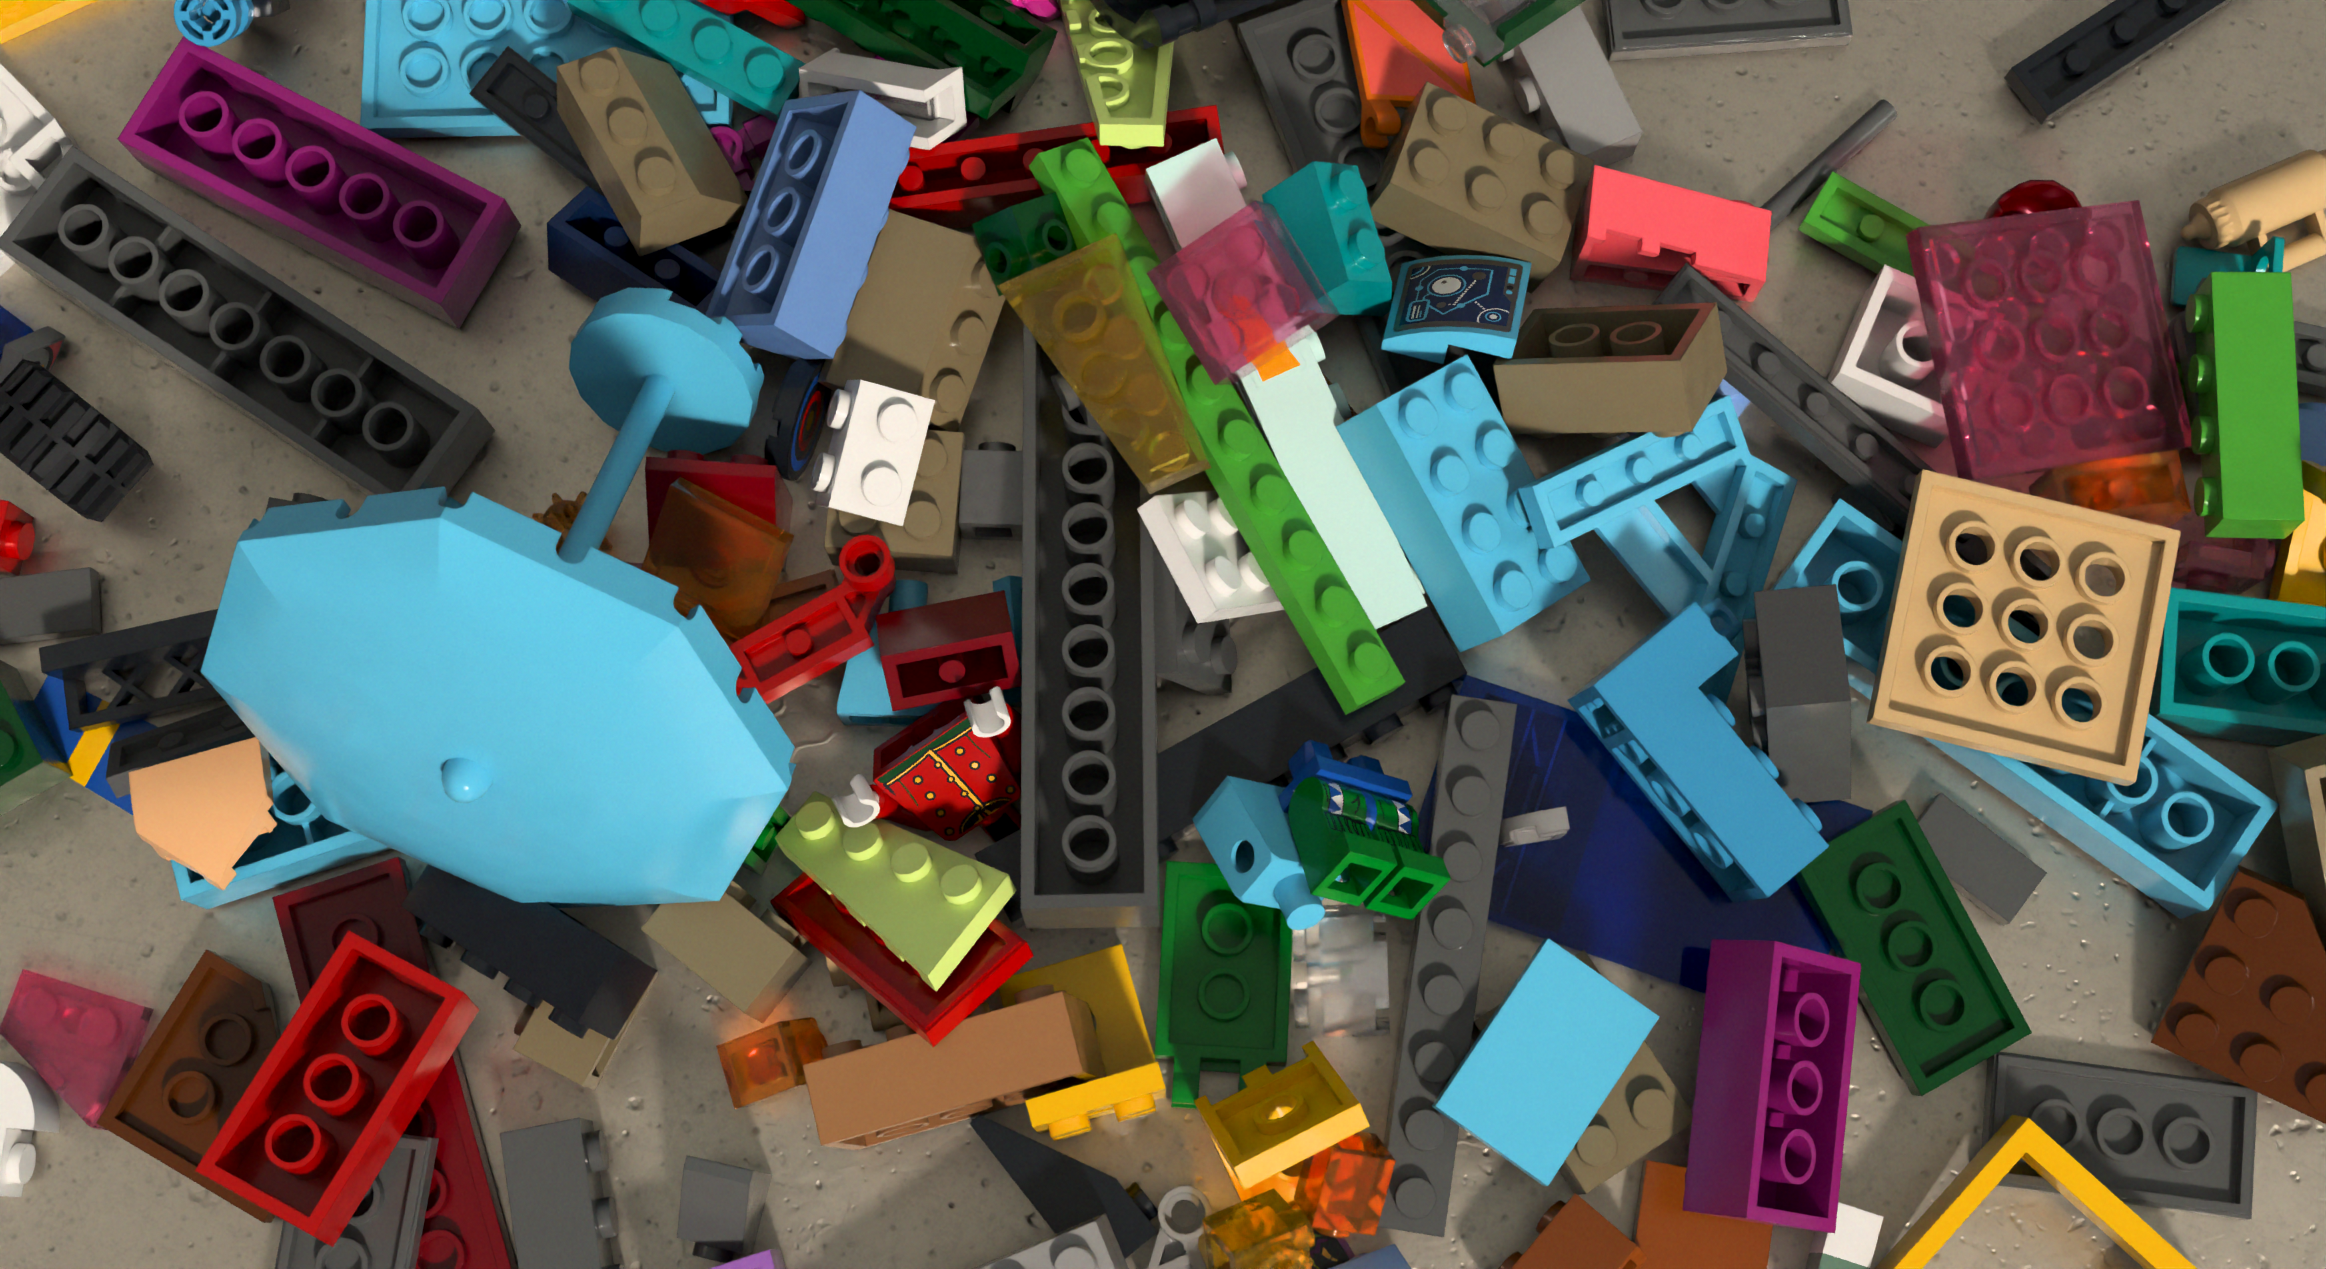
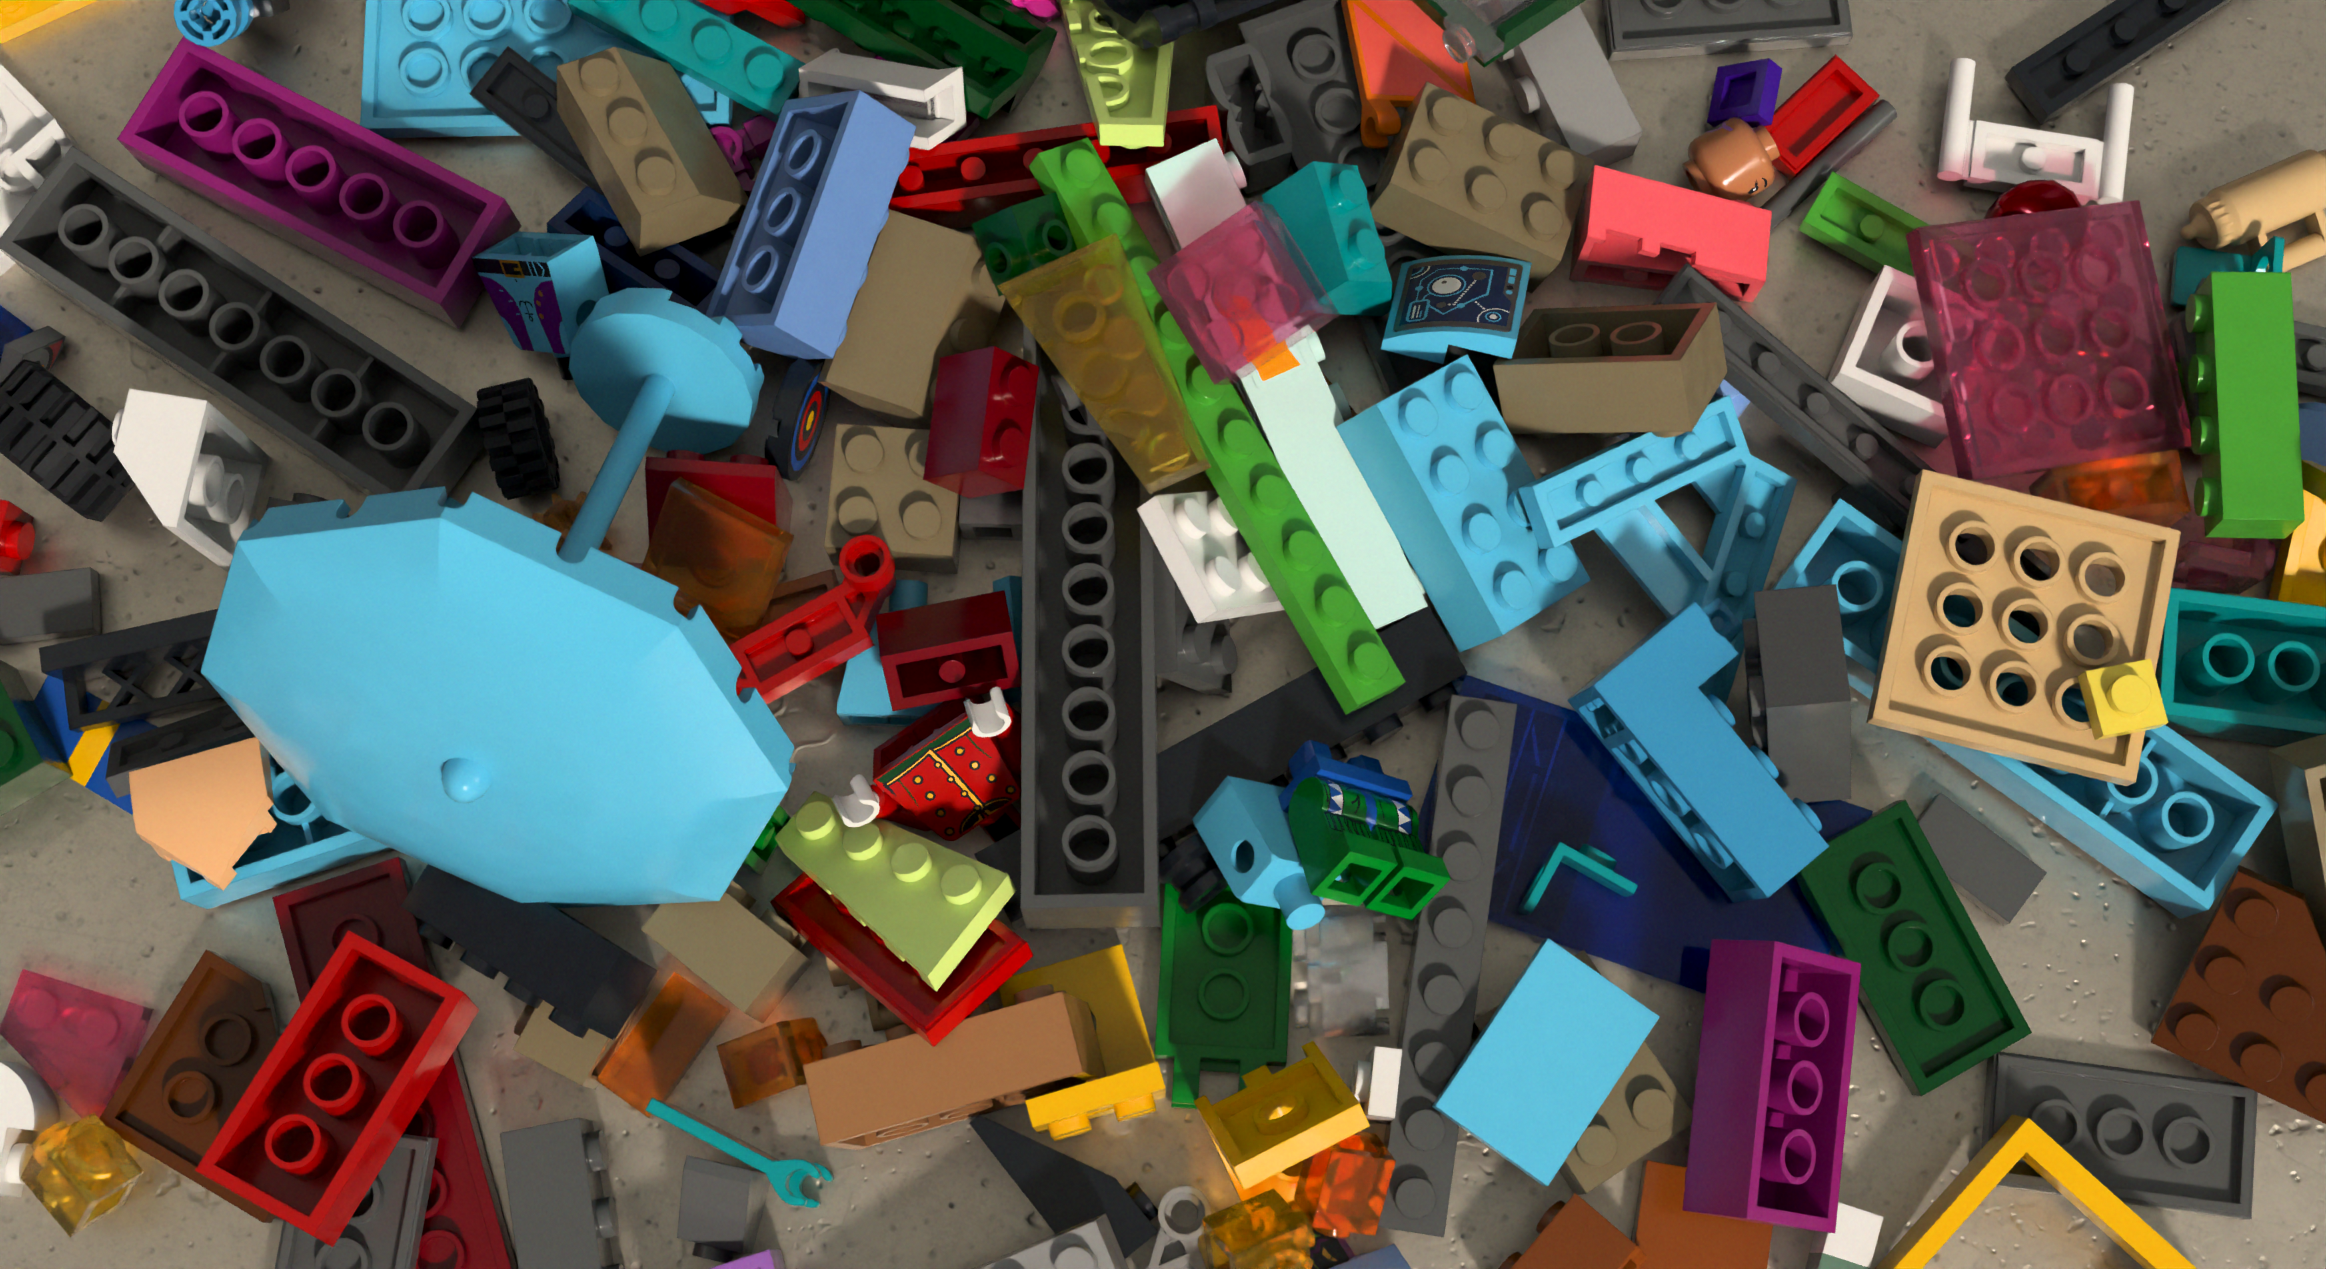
(81, 1172): none -> clear yellow brick
(191, 468): none -> white slope
(518, 438): none -> black tyre
(543, 288): none -> medium azure torso
(663, 1044): none -> clear orange tile
(784, 1175): none -> teal flag
(872, 451): white bracket -> none
(981, 422): none -> dark red brick
(1192, 874): none -> black wheel
(1248, 117): none -> dark grey brick
(1377, 1082): none -> white plate
(1534, 827): light grey tile -> none
(1587, 861): none -> teal bracket
(1732, 160): none -> nougat head
(1745, 92): none -> dark purple plate
(1818, 115): none -> red tile
(2005, 155): none -> white plate
(2122, 699): none -> light yellow plate

